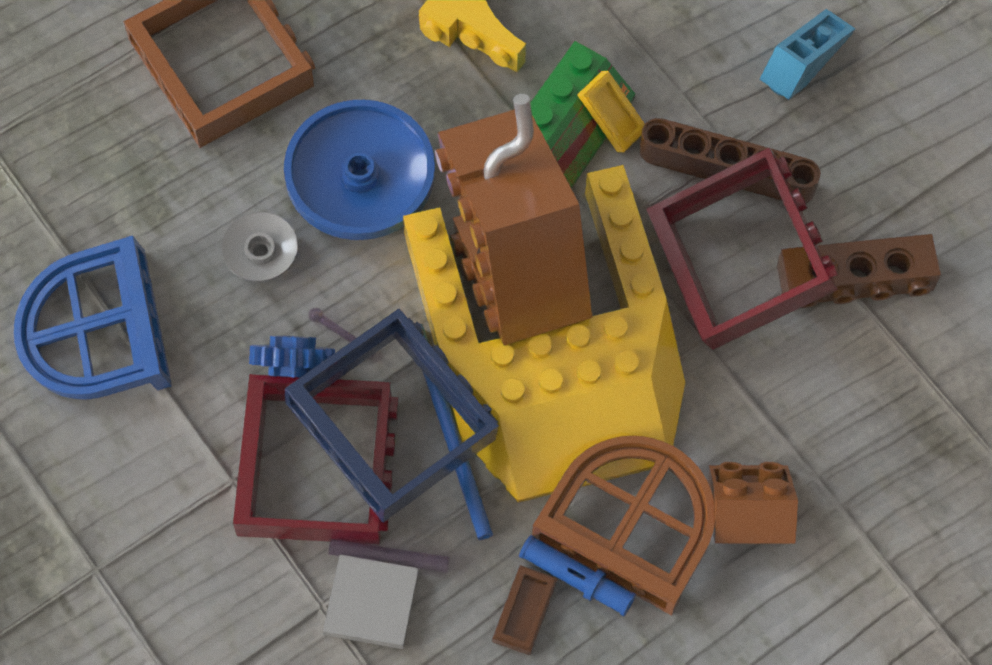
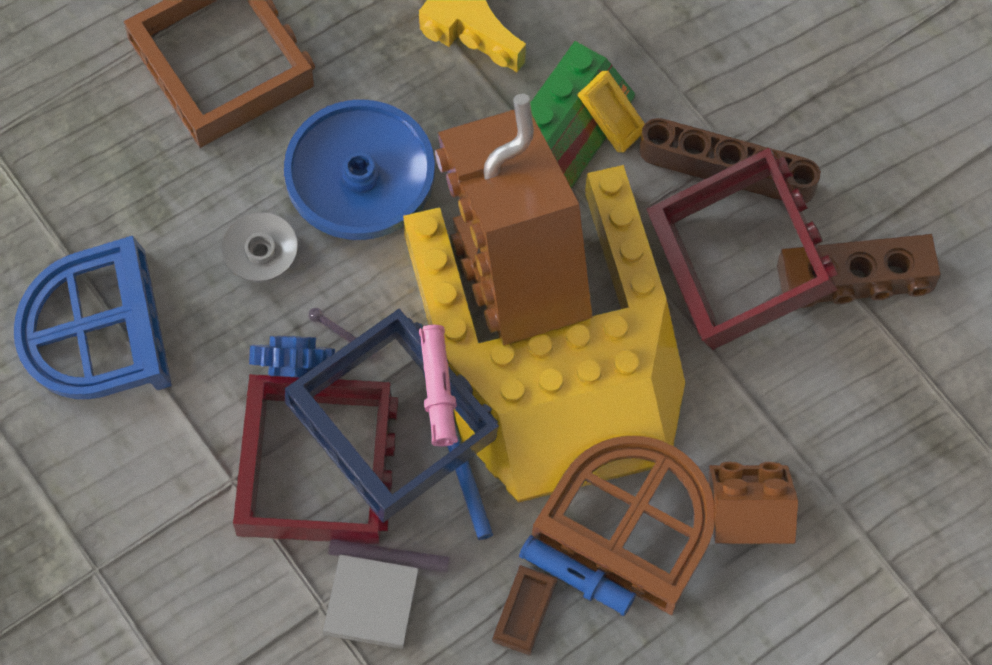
(439, 398): none -> bright pink pin
(805, 53): dark azure slope -> none

